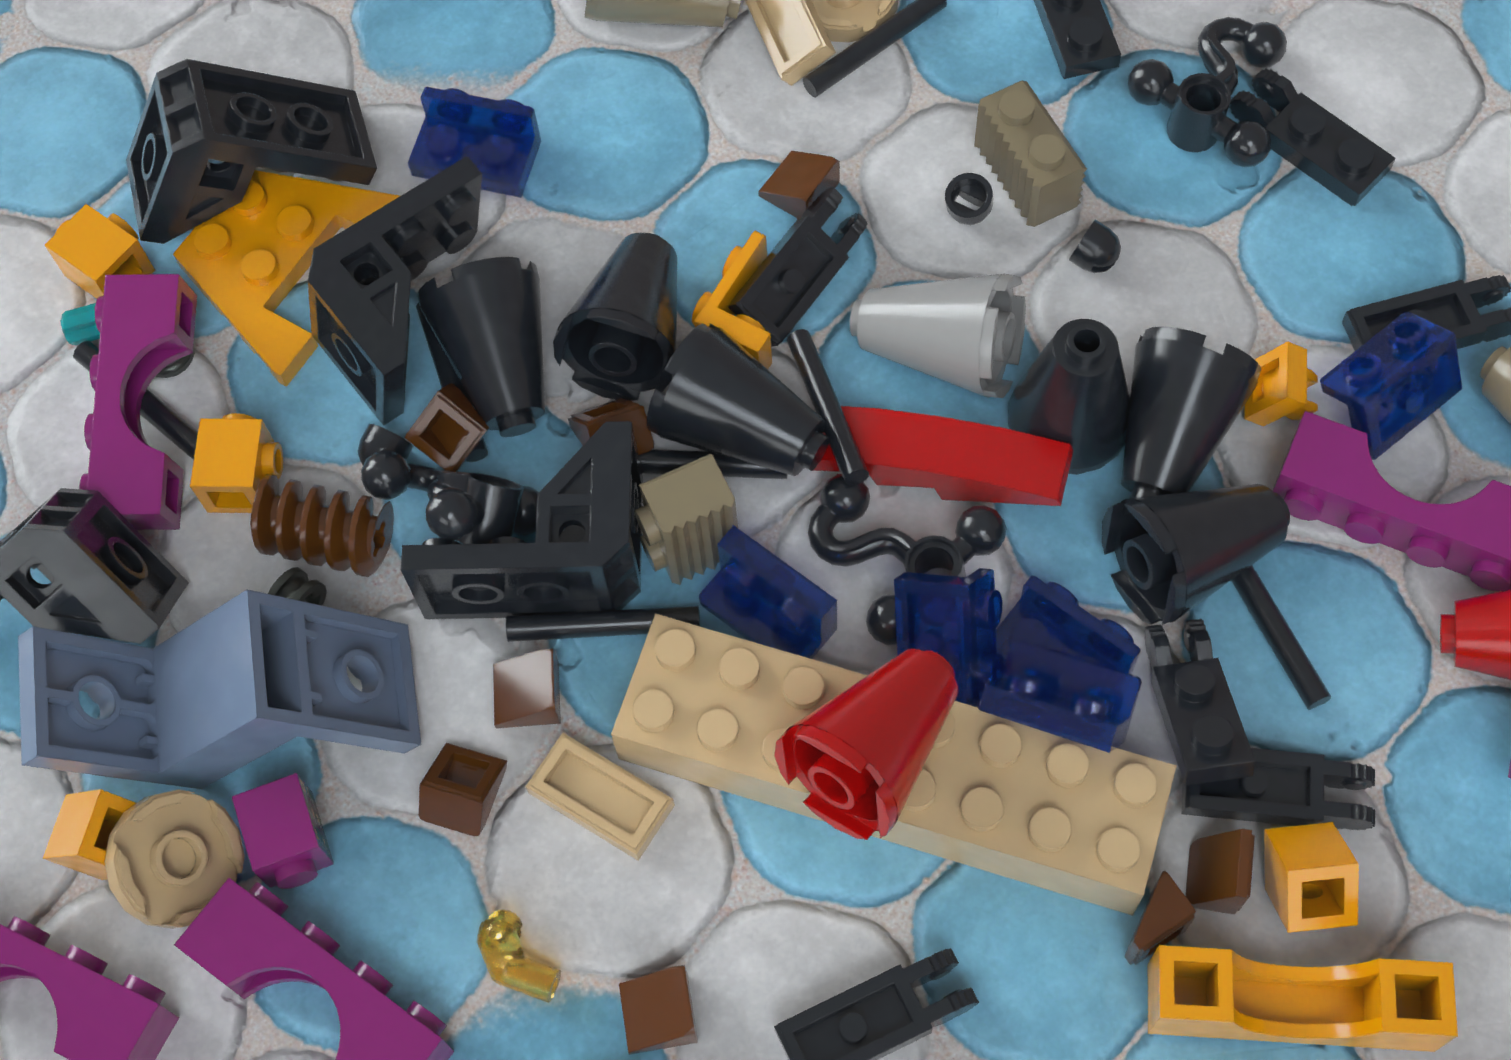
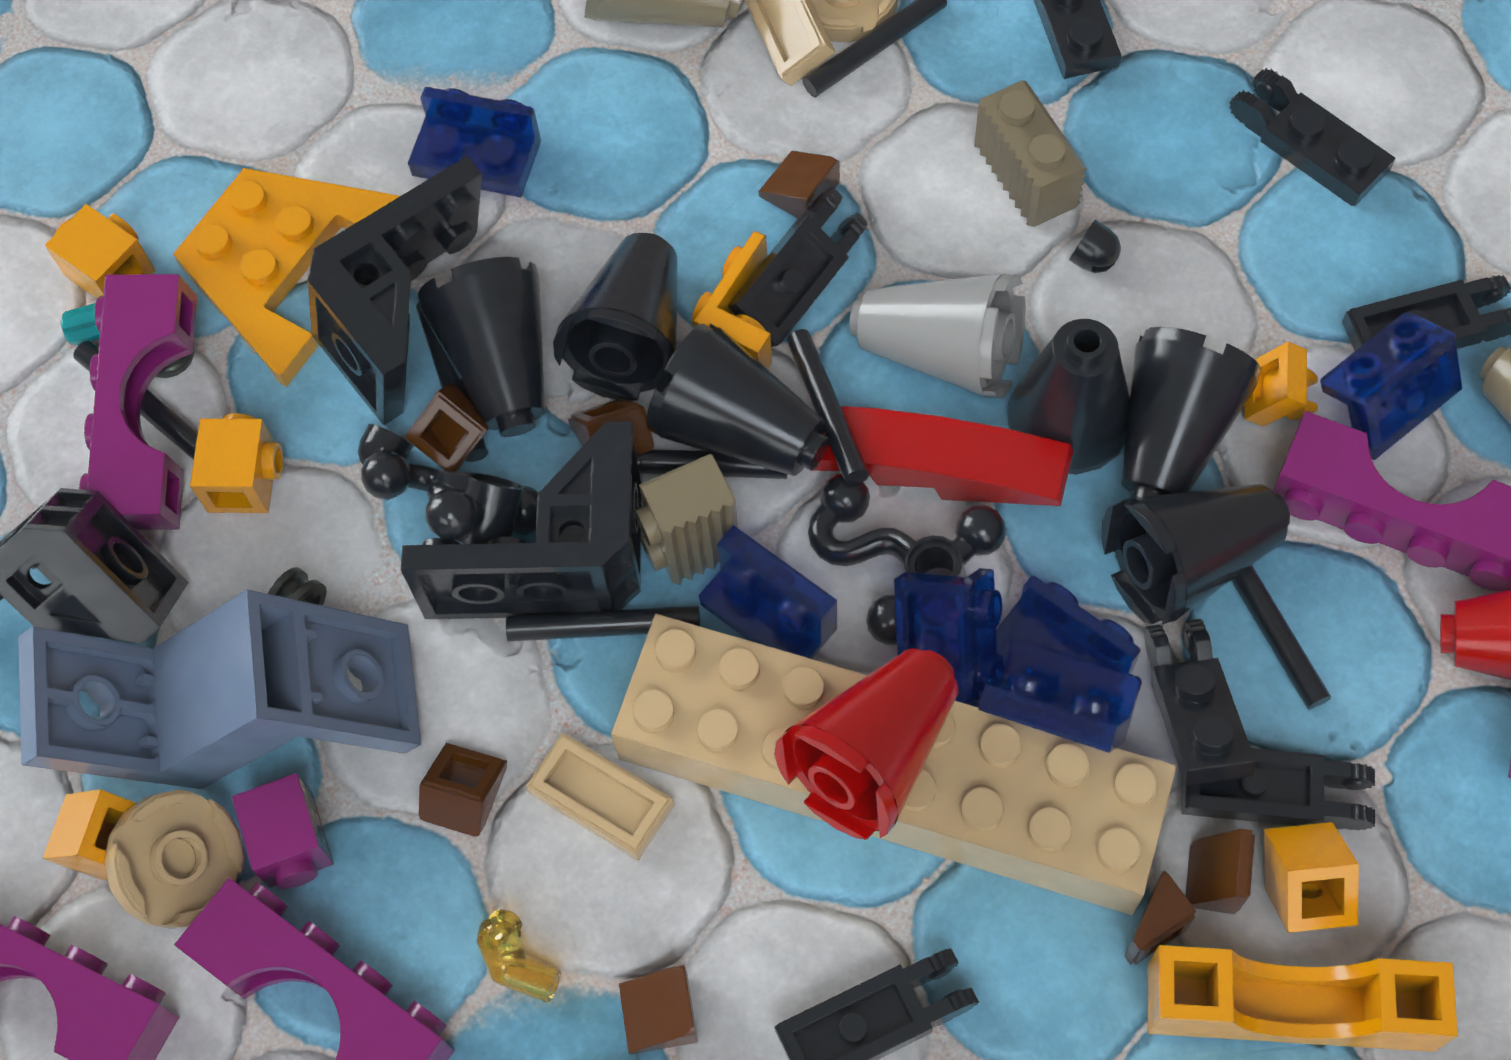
(248, 123): black bracket -> none
(320, 530): reddish brown piece -> none
(527, 690): reddish brown slope -> none
(973, 189): black hinge -> none
(1203, 99): black piece -> none

